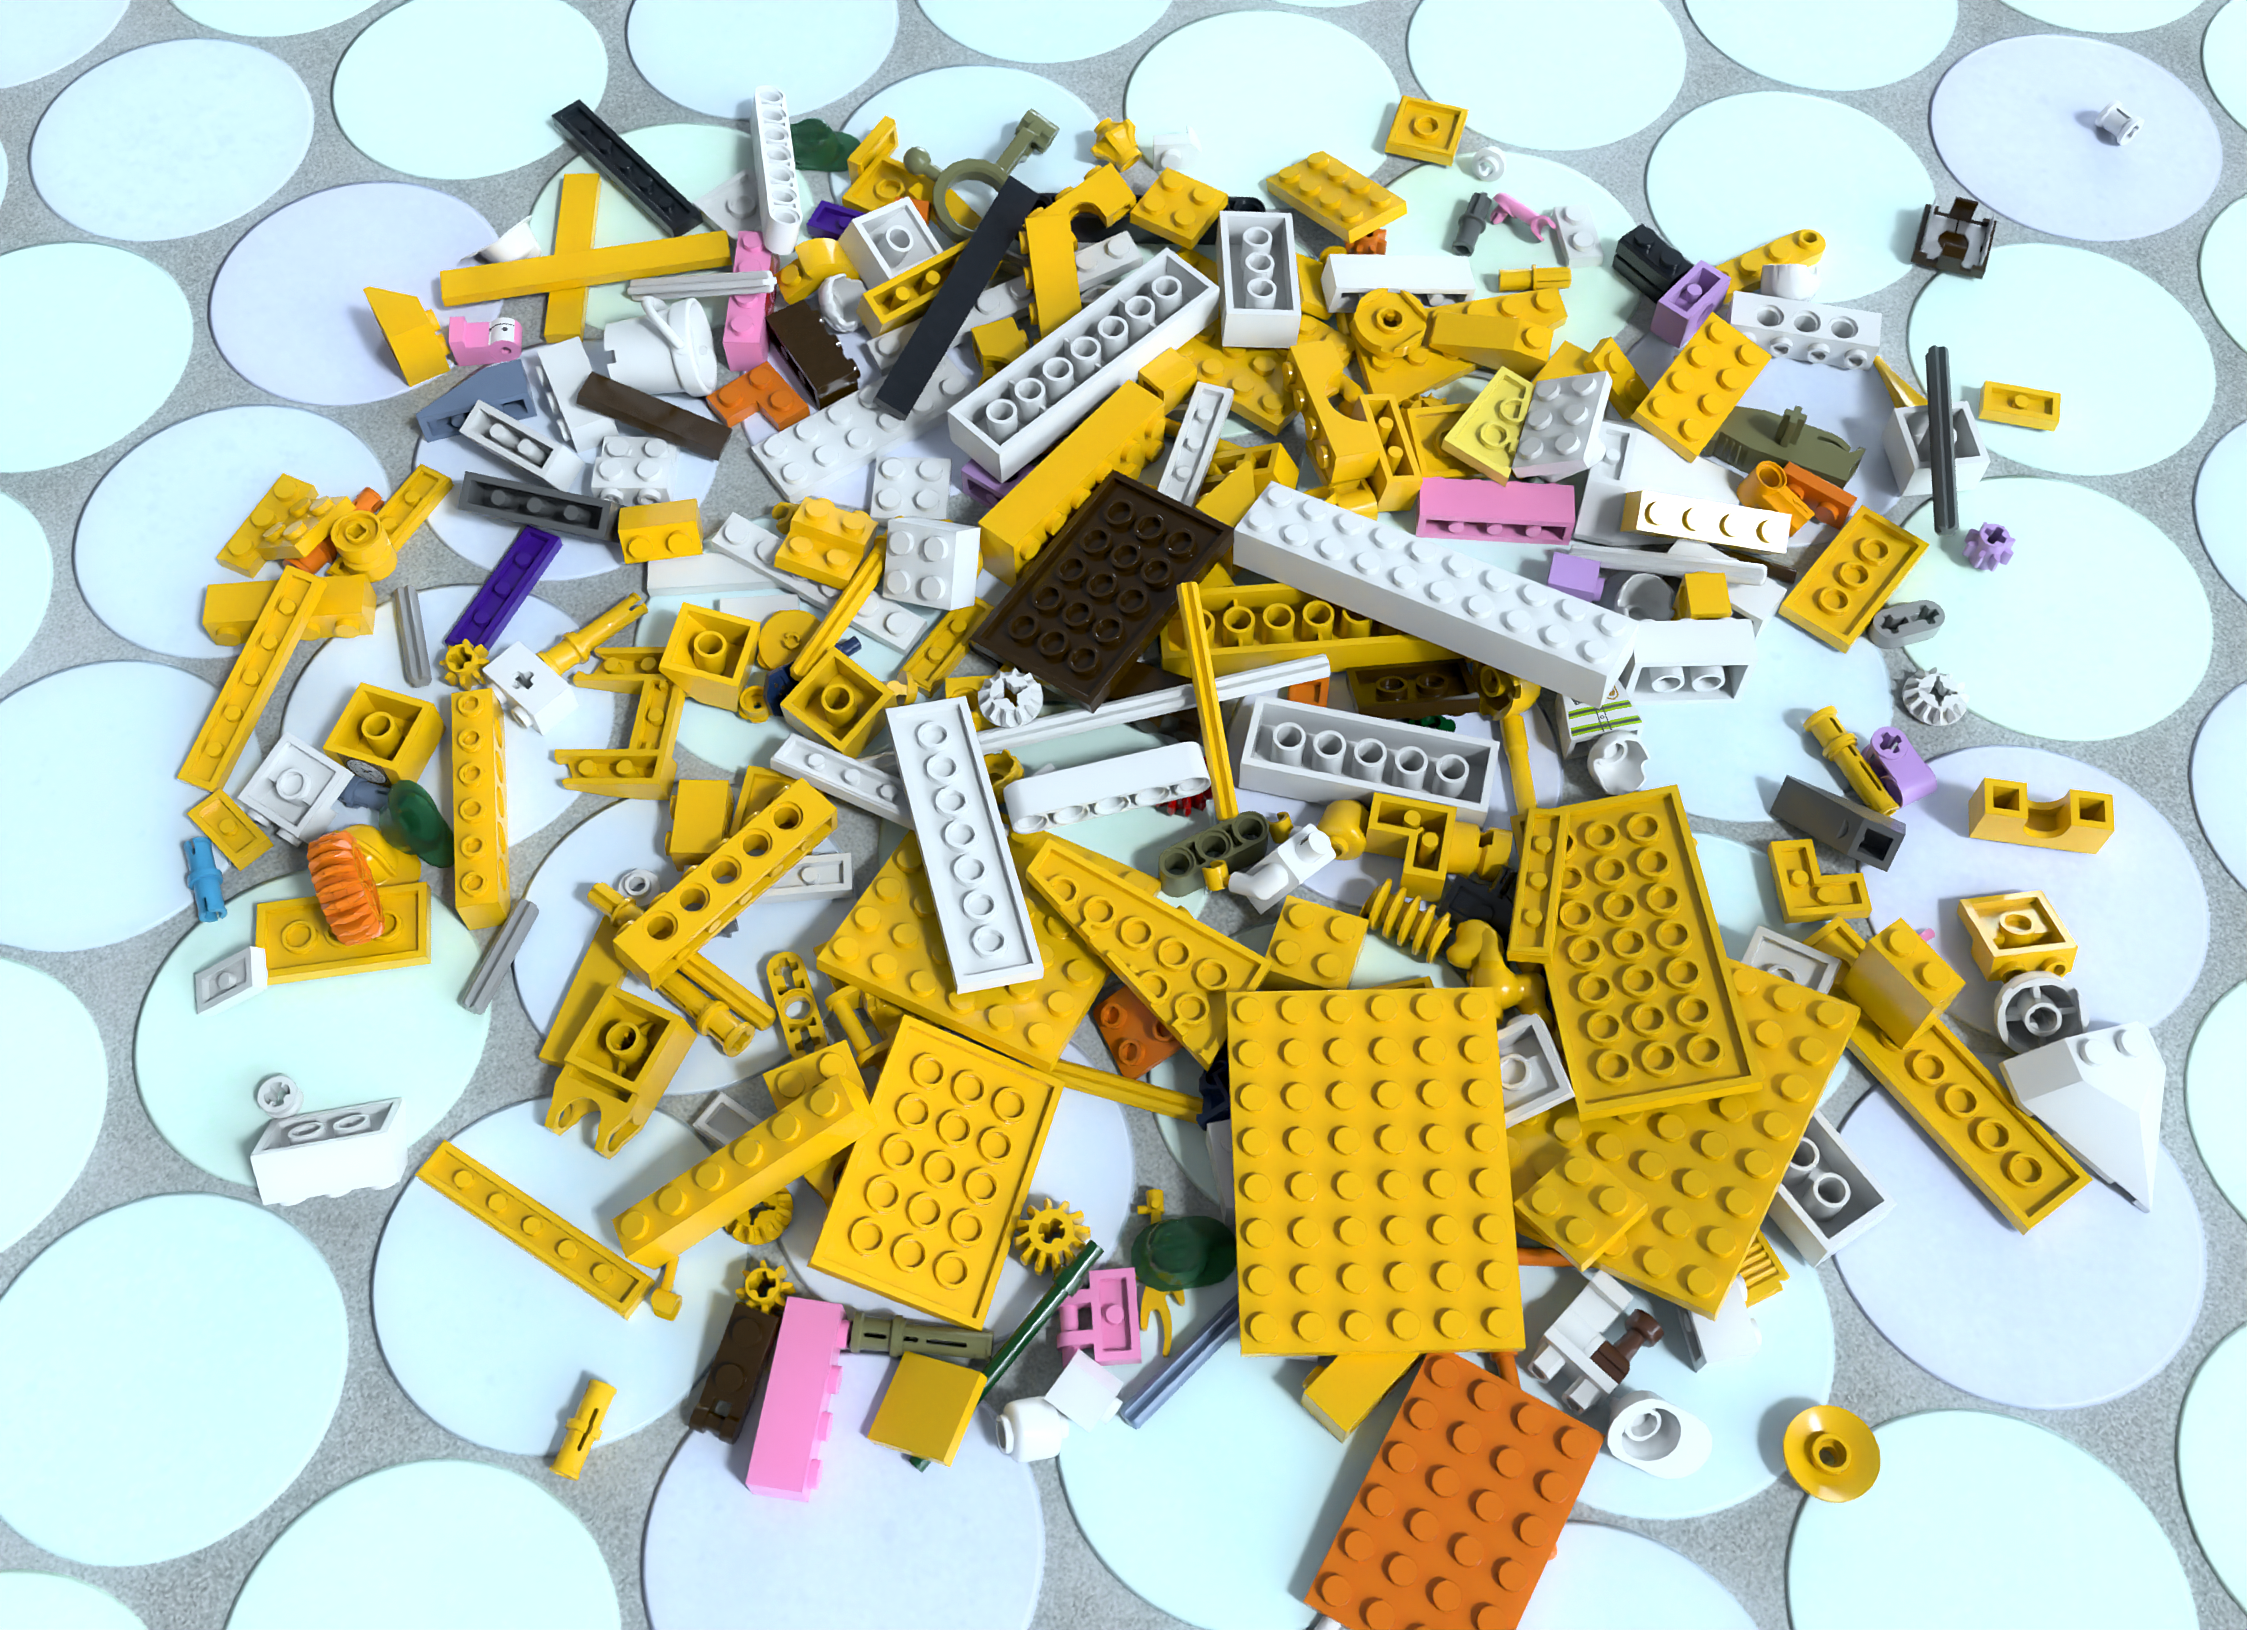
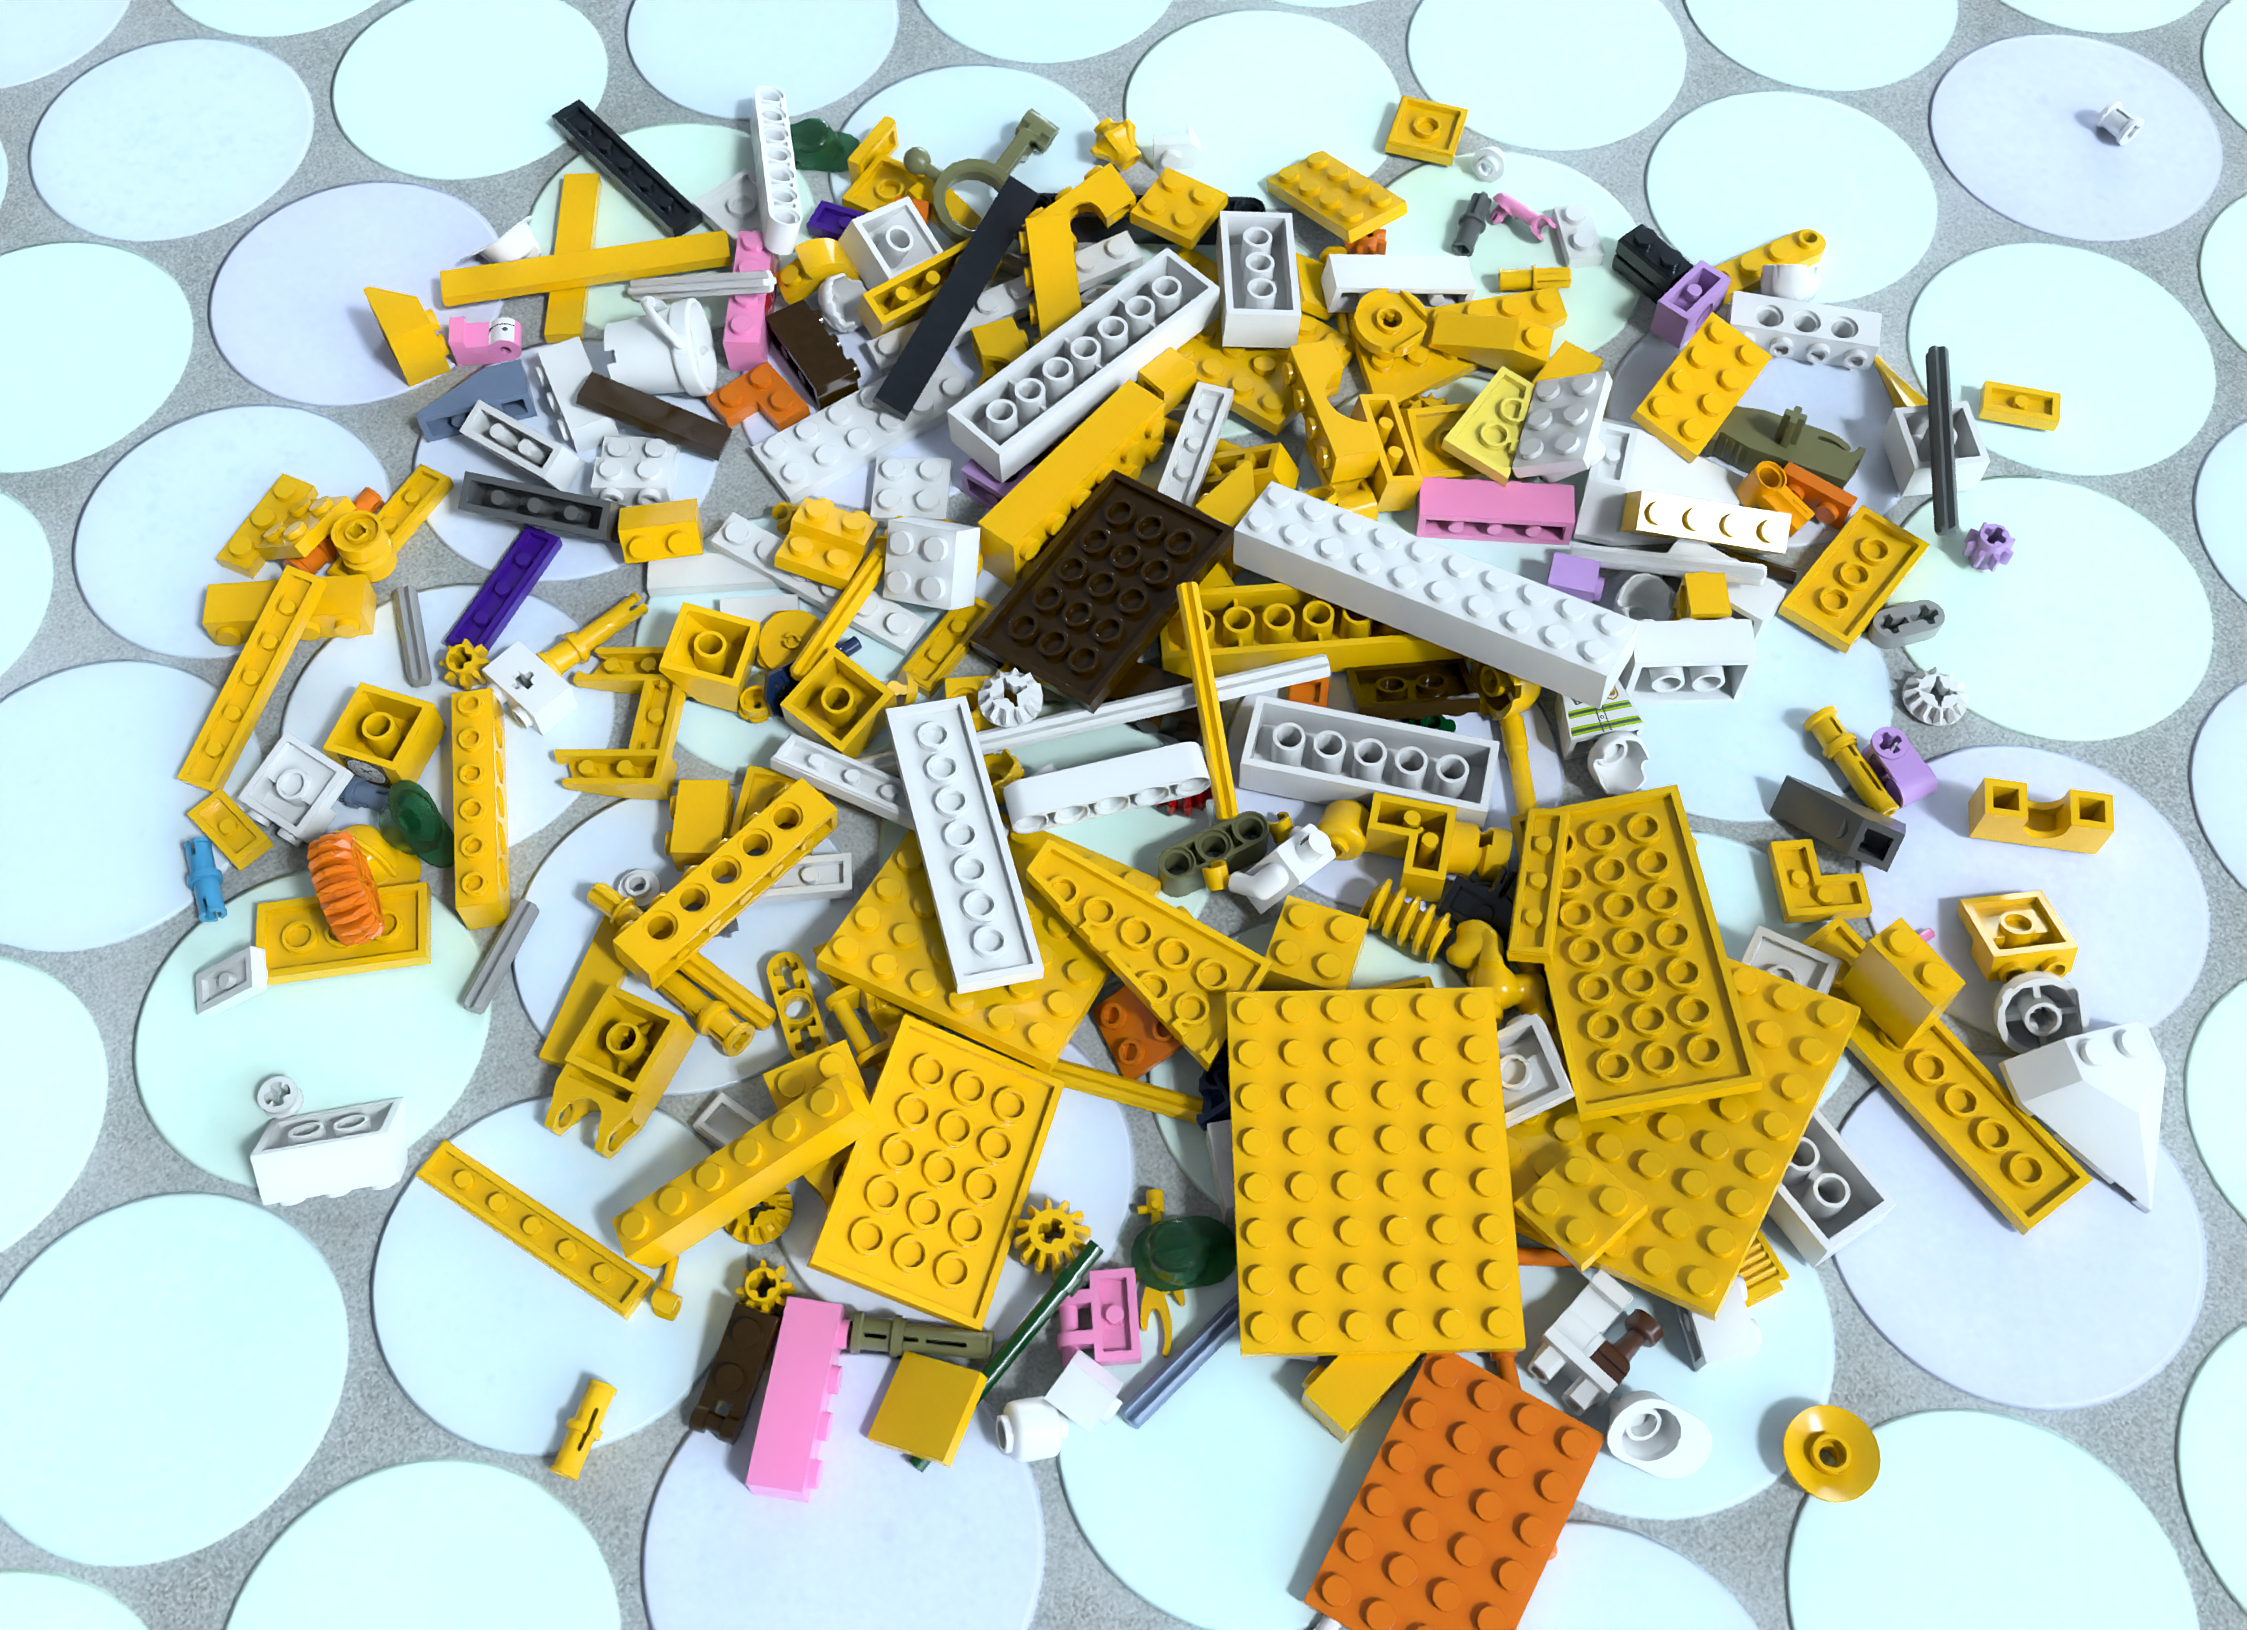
(1349, 391): yellow arm -> none
(1627, 386): yellow plate -> none
(1954, 239): piece -> none

